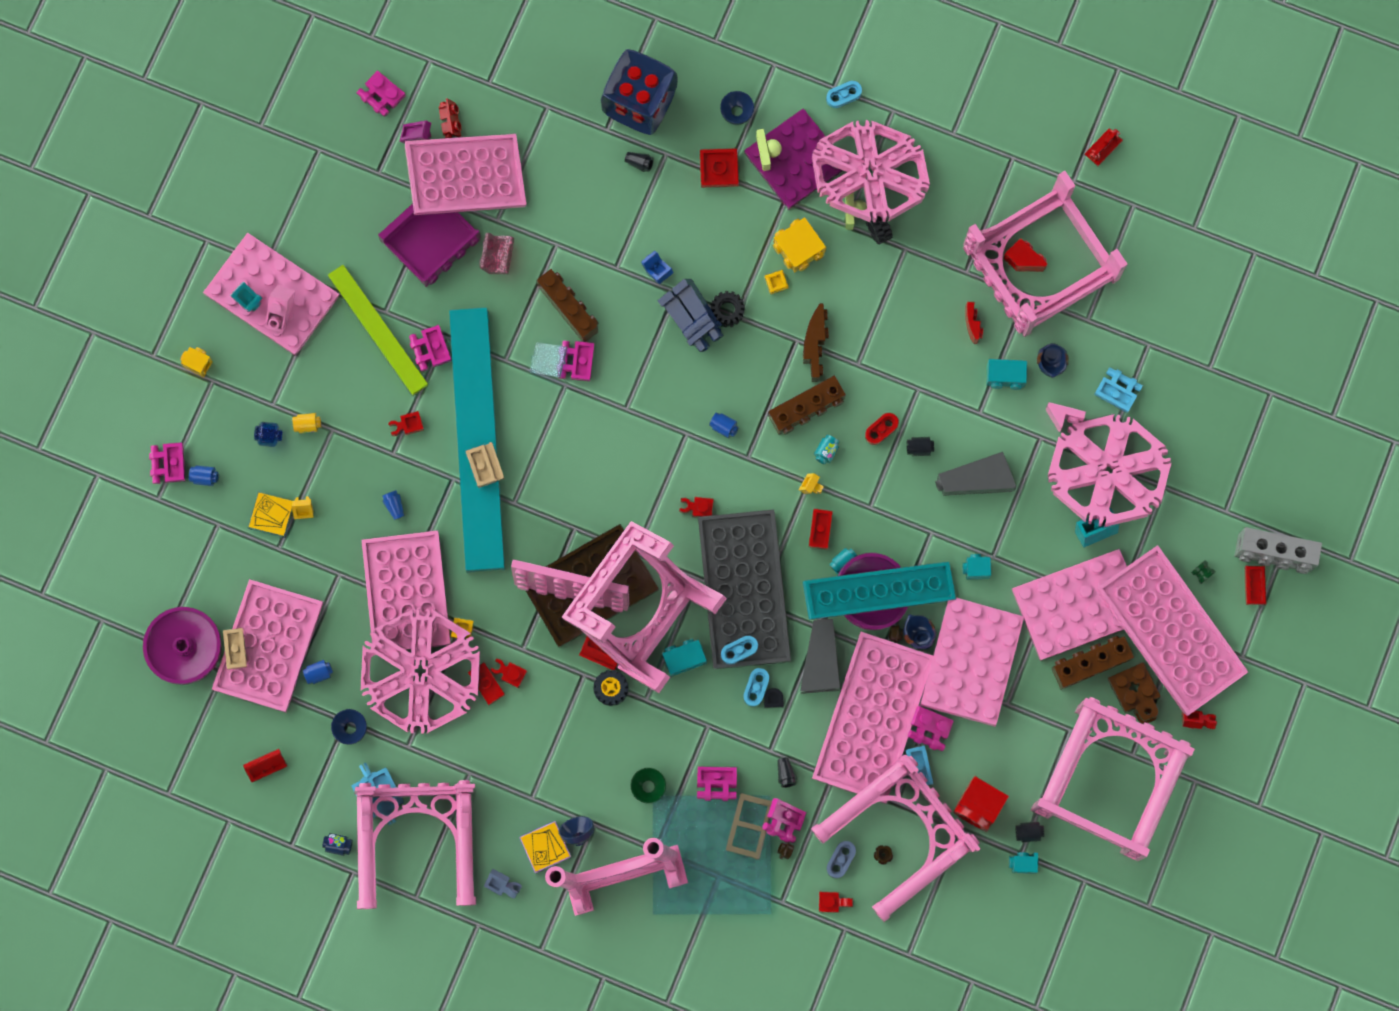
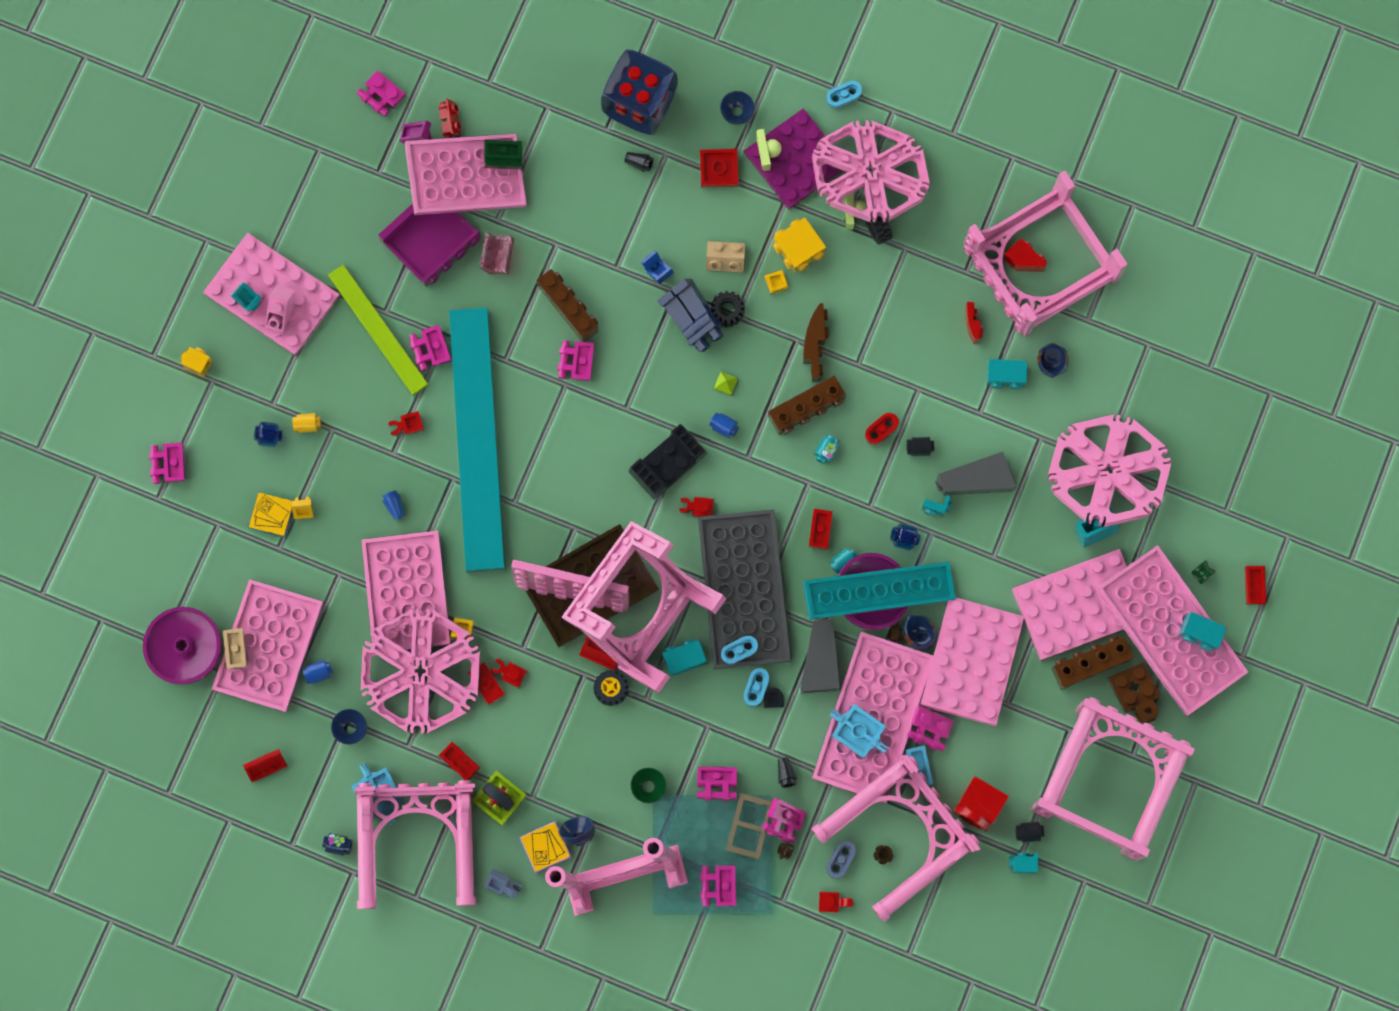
(203, 475): blue brick -> none
(459, 761): none -> red plate
(485, 465): tan plate -> none
(499, 798): none -> lime plate
(503, 154): none -> dark green plate
(548, 359): clear light blue piece -> none
(668, 462): none -> black plate
(725, 256): none -> tan bracket
(725, 383): none -> lime slope
(725, 886): none -> dark pink plate
(810, 484): yellow tile -> none
(858, 731): none -> medium azure plate
(905, 536): none -> clear blue head
(932, 508): none -> teal bracket
(977, 567): teal brick -> none
(1059, 413): bright pink slope -> none
(1104, 146): red hinge -> none
(1116, 394): medium azure plate -> none
(1198, 720): red plate -> none
(1202, 632): none -> teal brick
(1287, 546): light grey brick -> none

